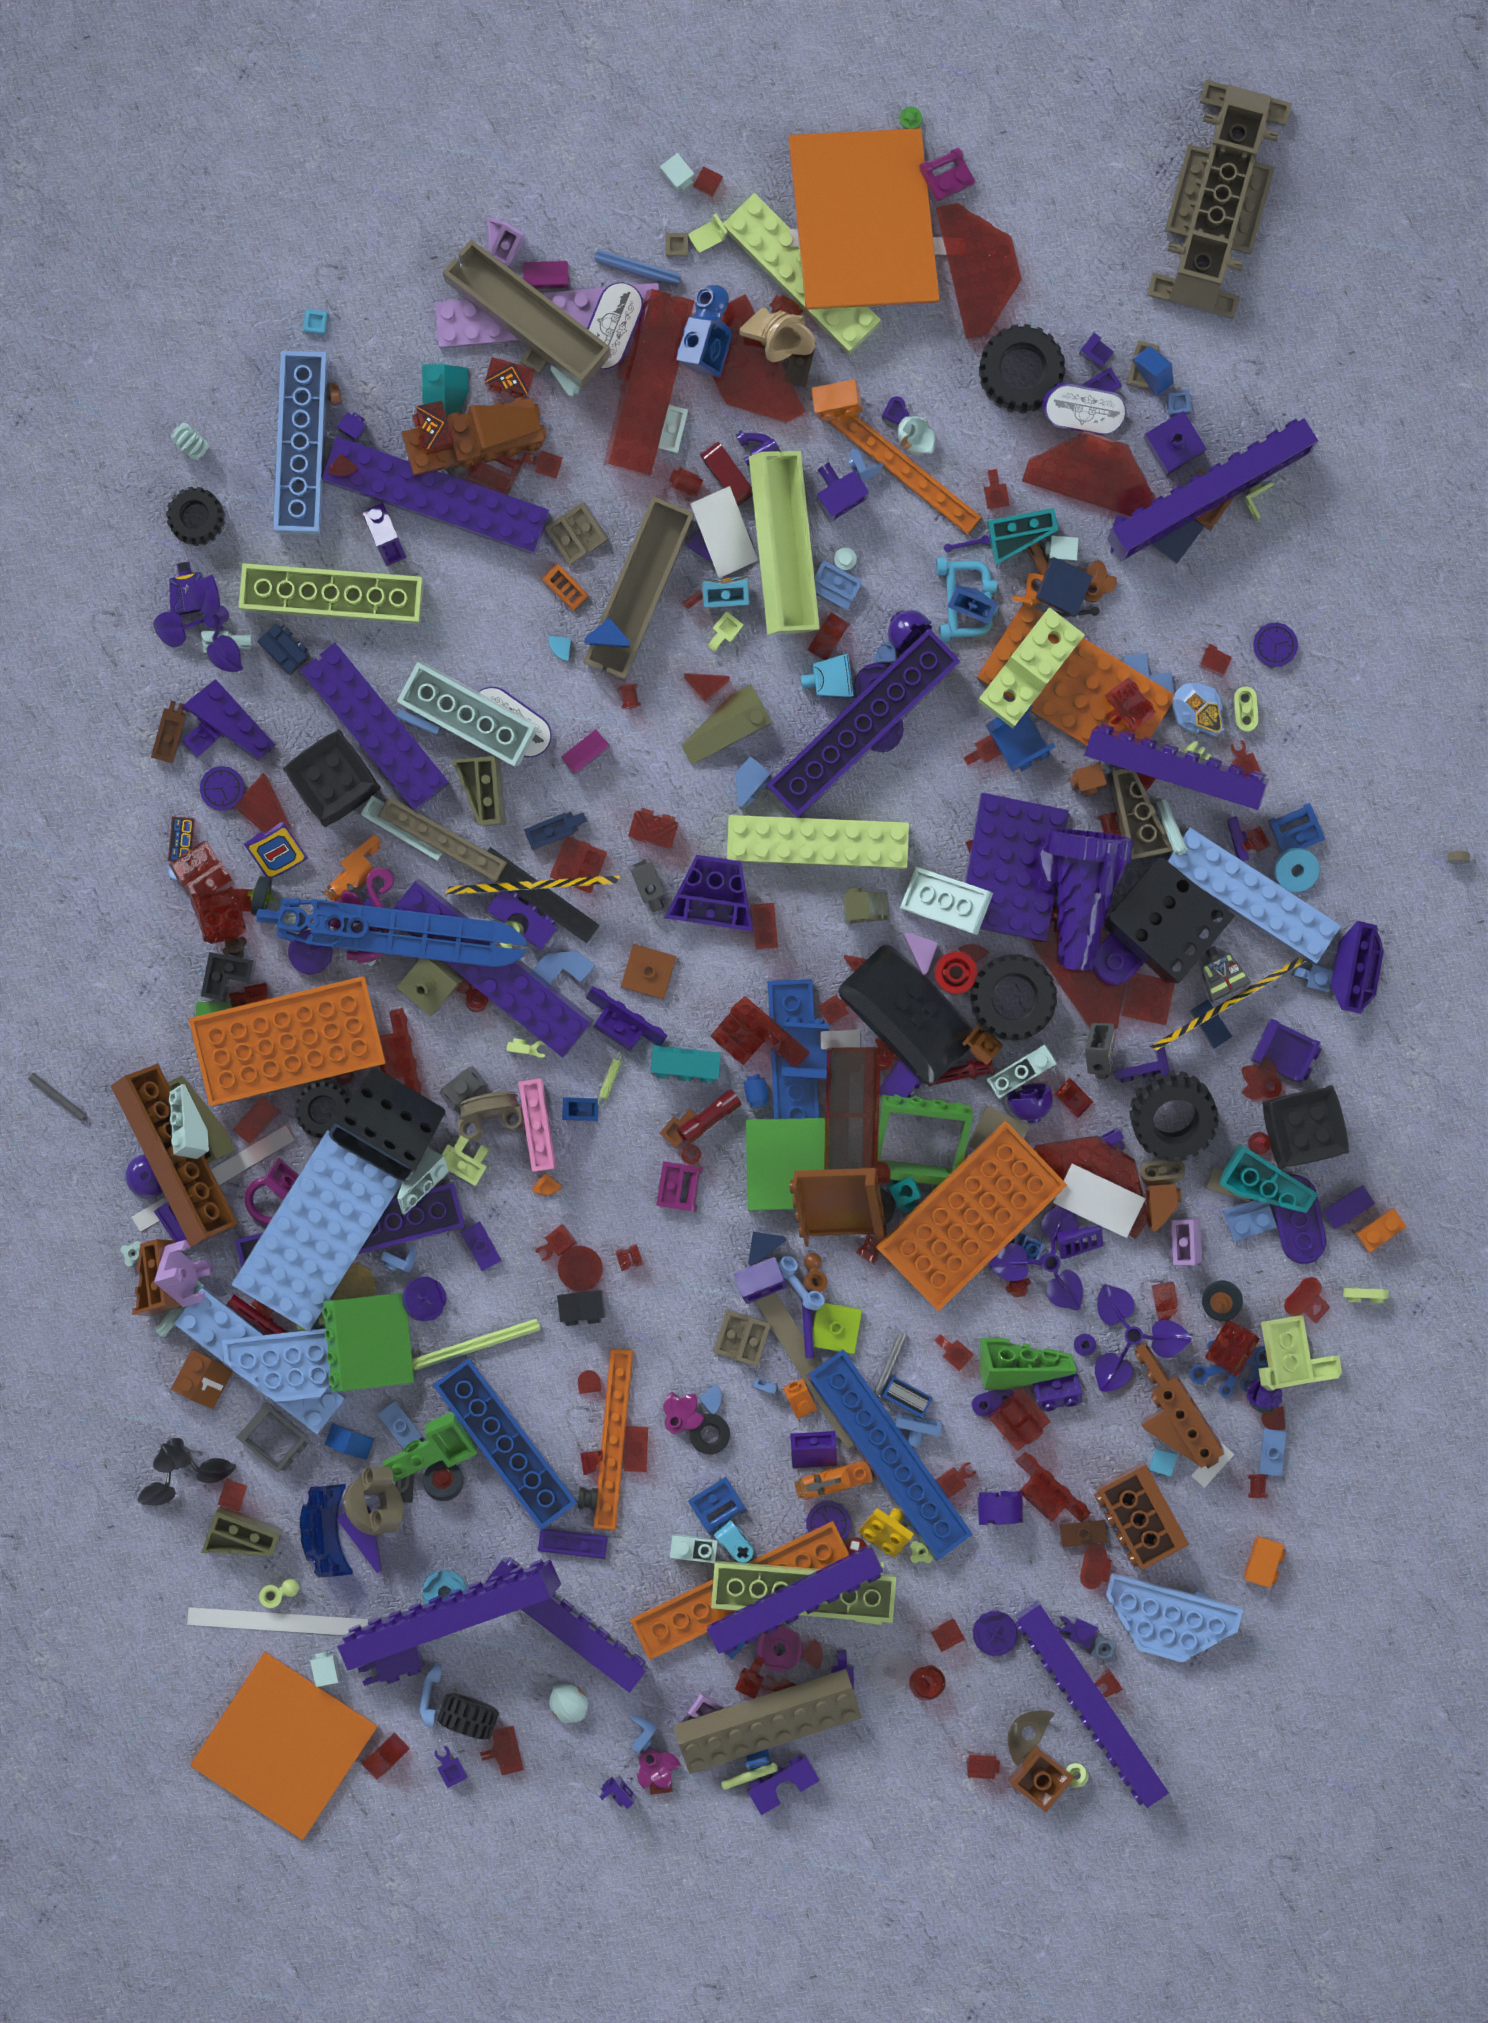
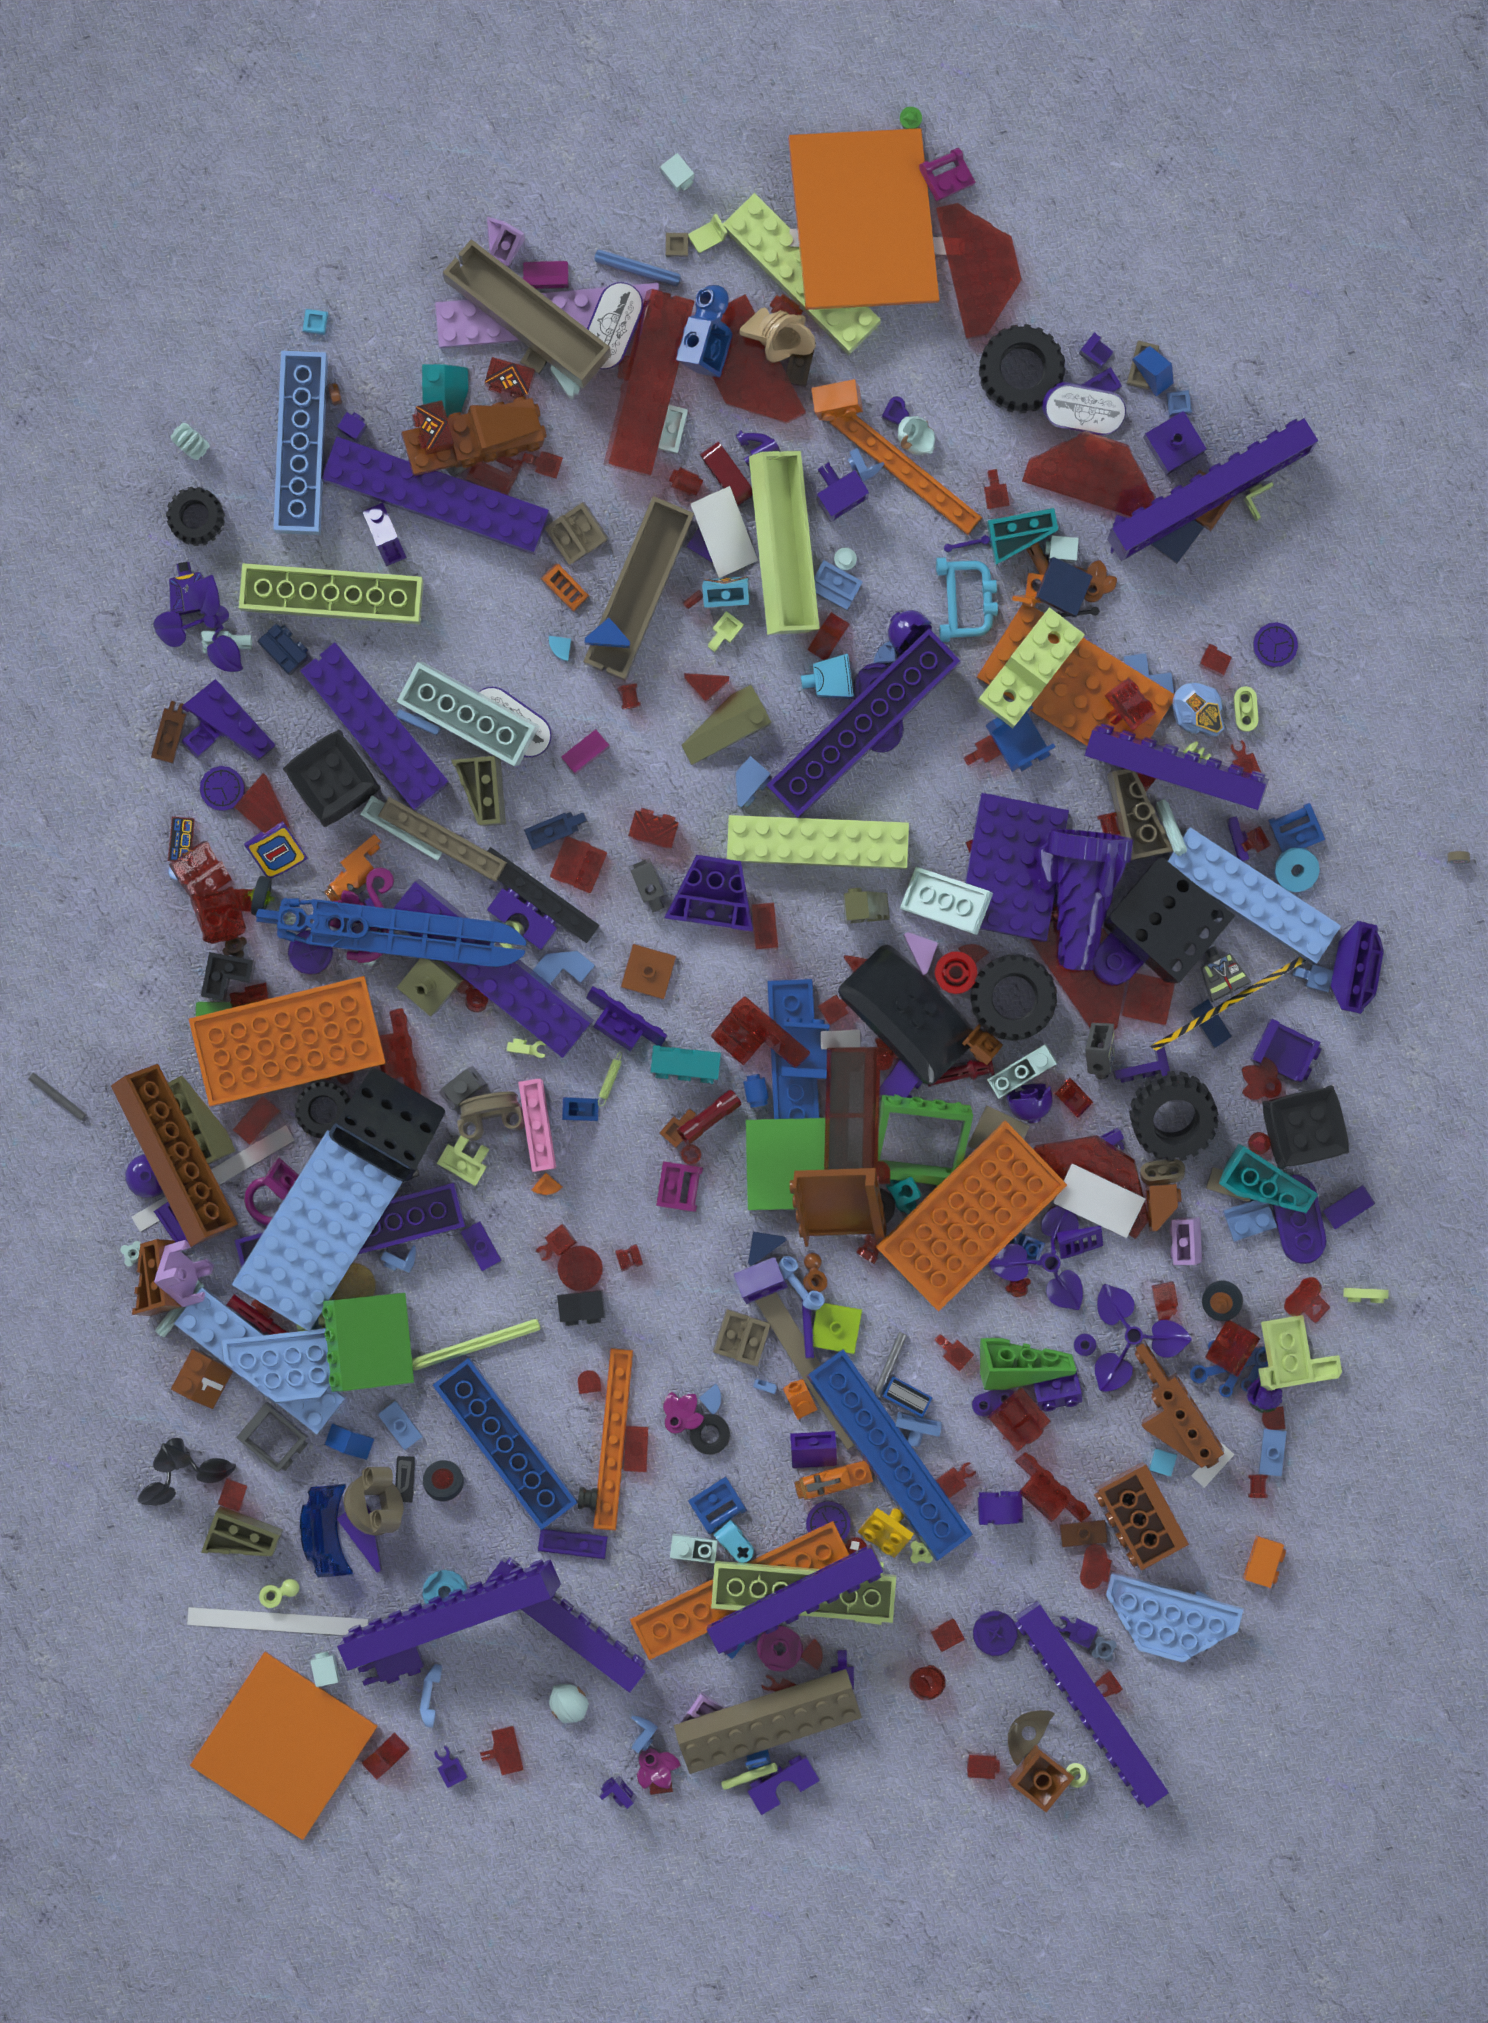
(188, 1128): light aqua slope -> none
(342, 467): clear red tile -> none
(424, 1299): dark purple tile -> none
(428, 1174): light aqua slope -> none
(445, 1442): bright green plate -> none
(468, 1716): black tyre -> none
(532, 885): sticker -> none
(591, 1460): clear red tile -> none
(708, 181): clear red tile -> none
(749, 1680): clear red plate -> none
(973, 603): blue slope -> none
(1088, 780): dark orange brick -> none
(1219, 198): dark tan piece -> none
(1380, 1230): orange brick -> none

